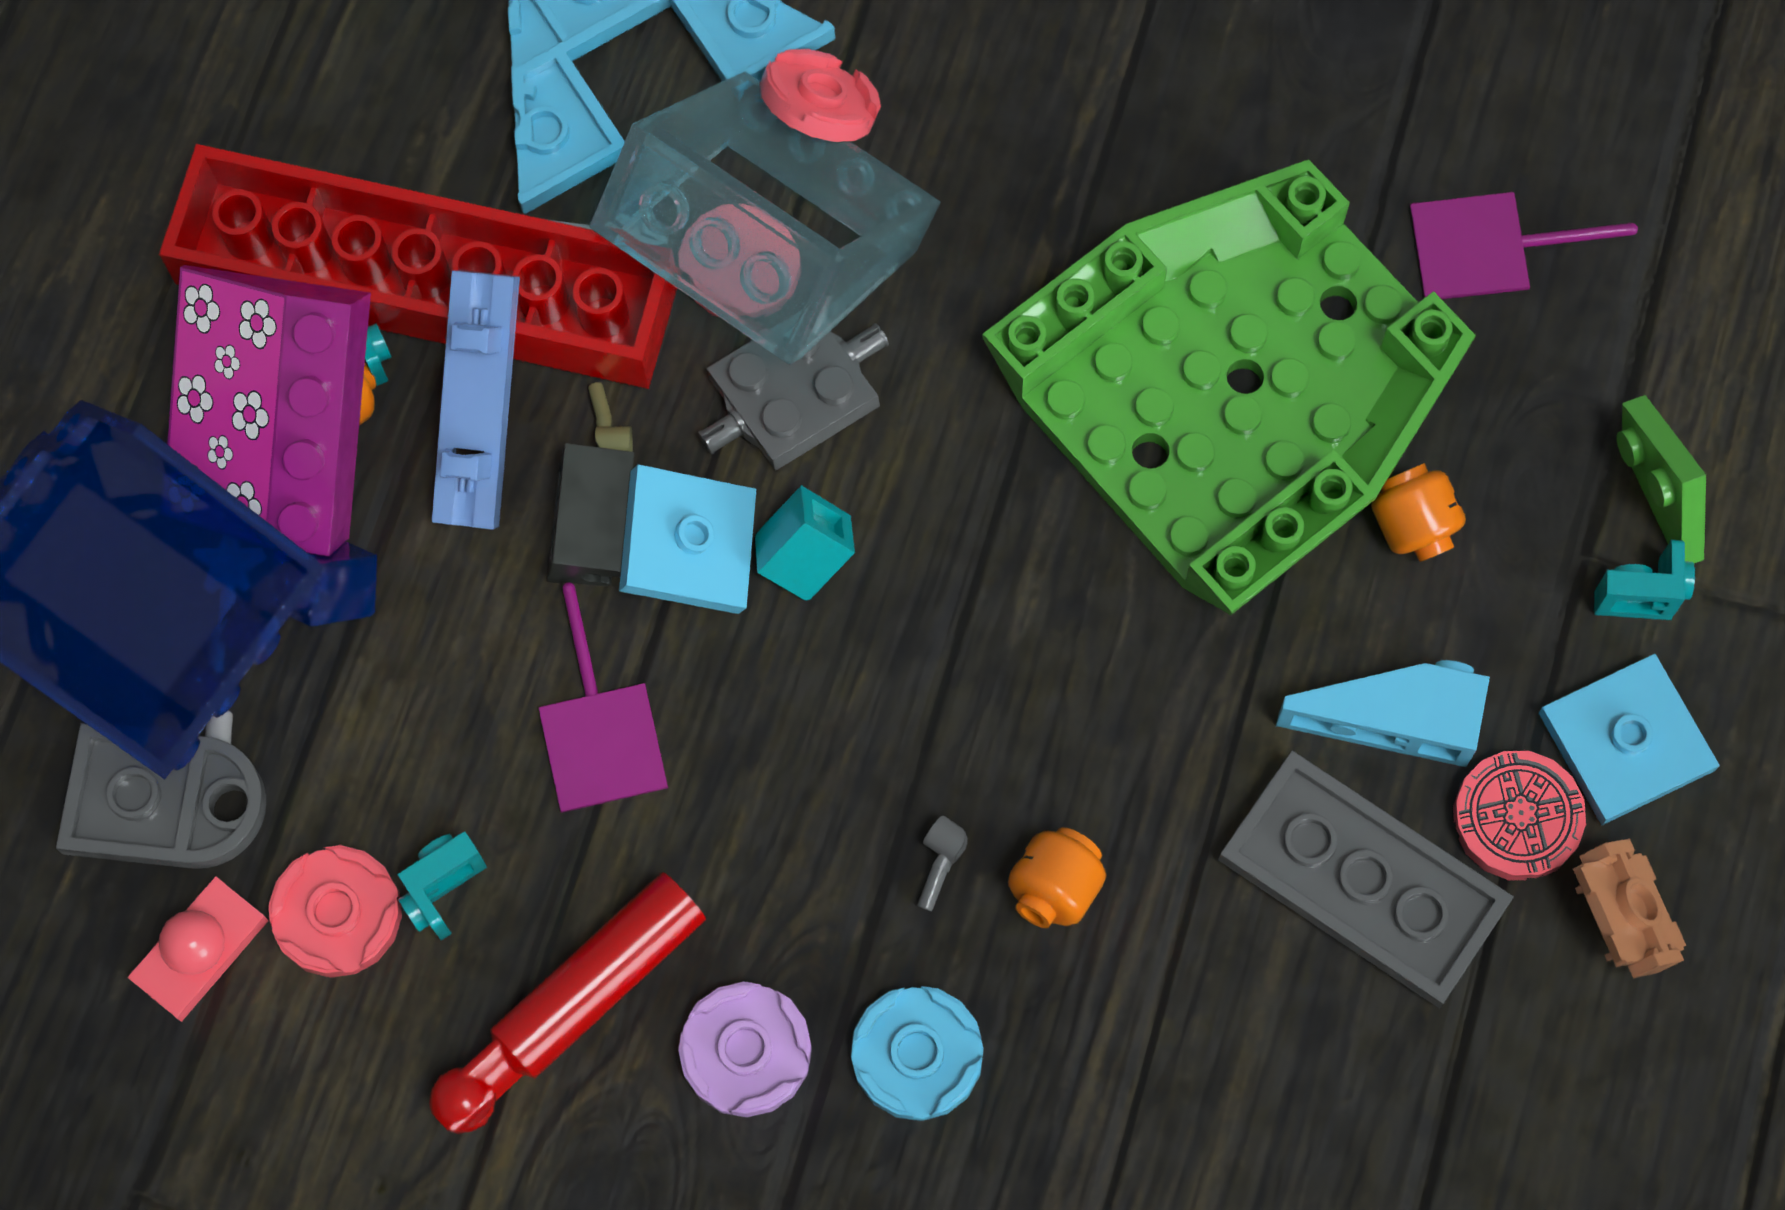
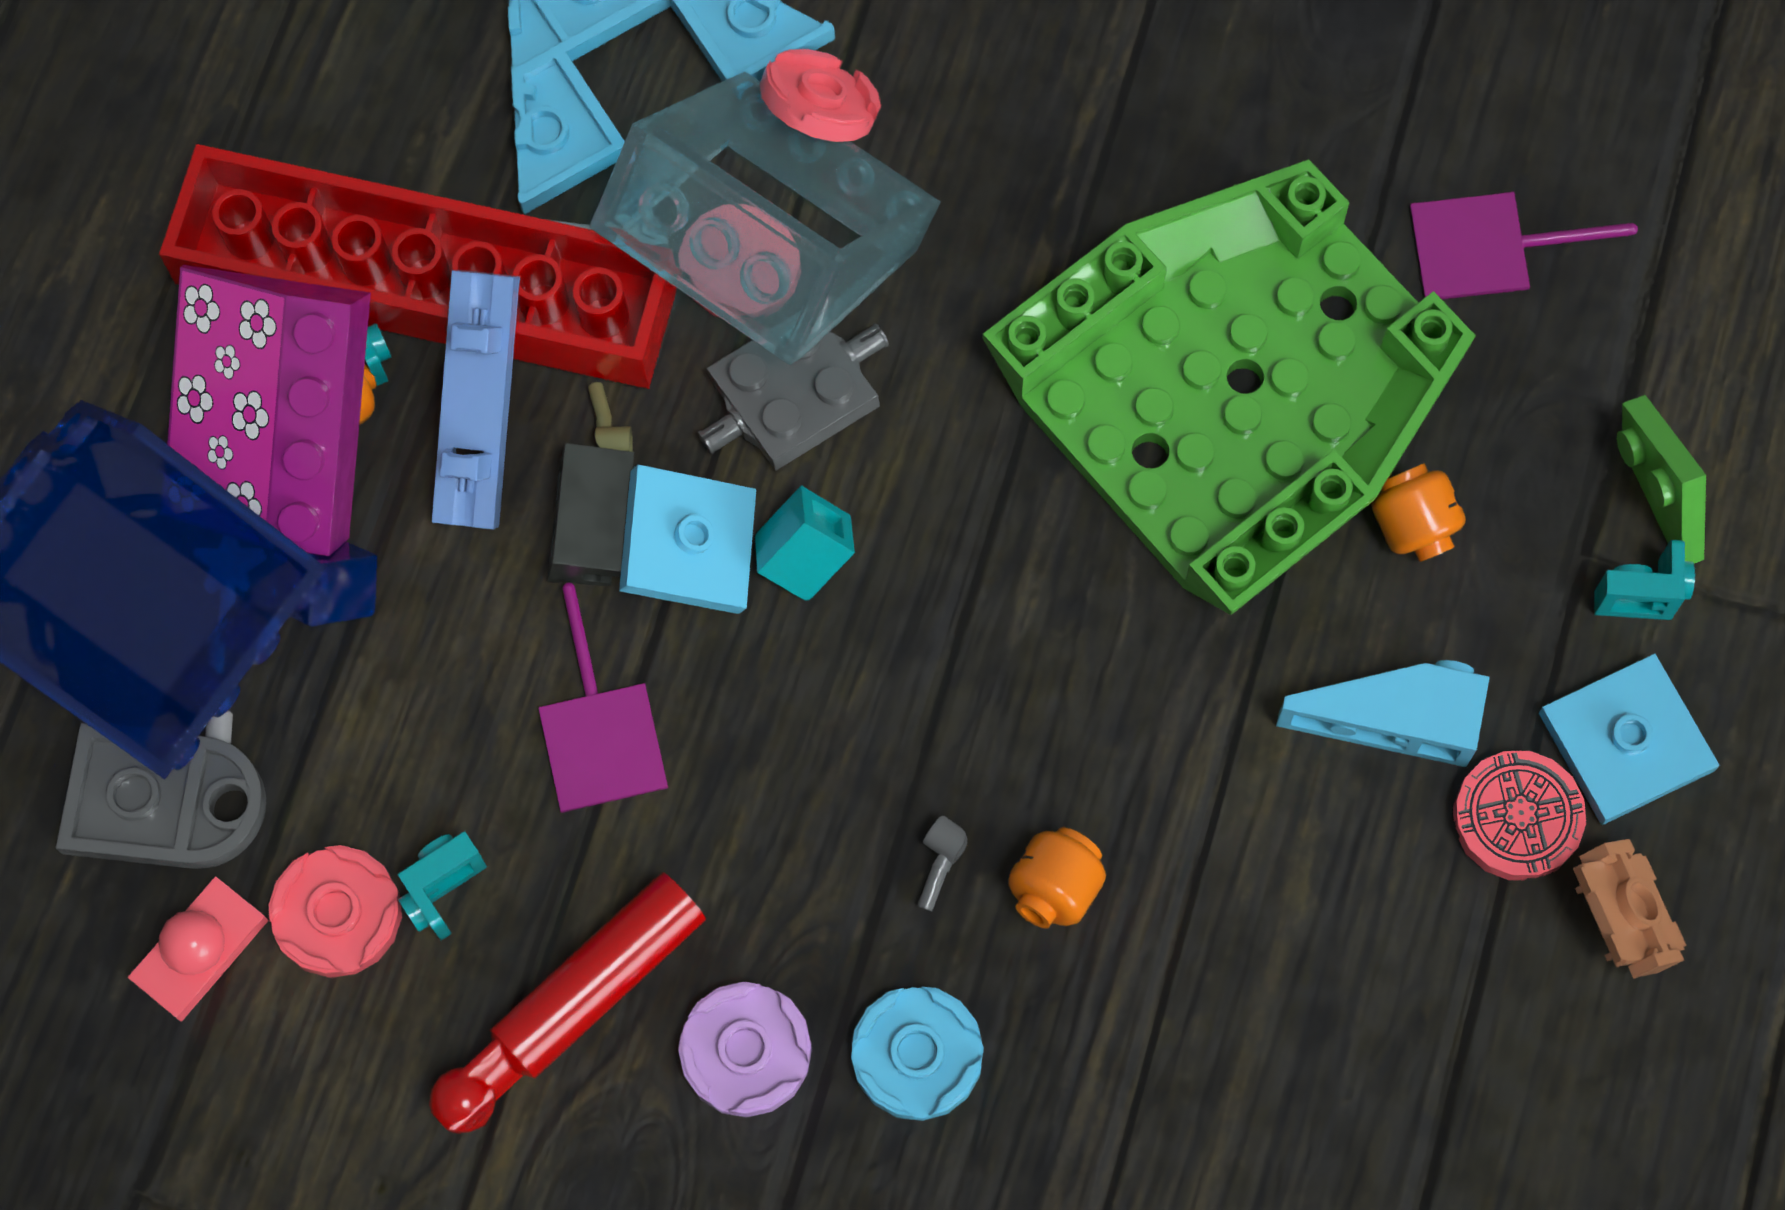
(1365, 879): dark grey plate -> none

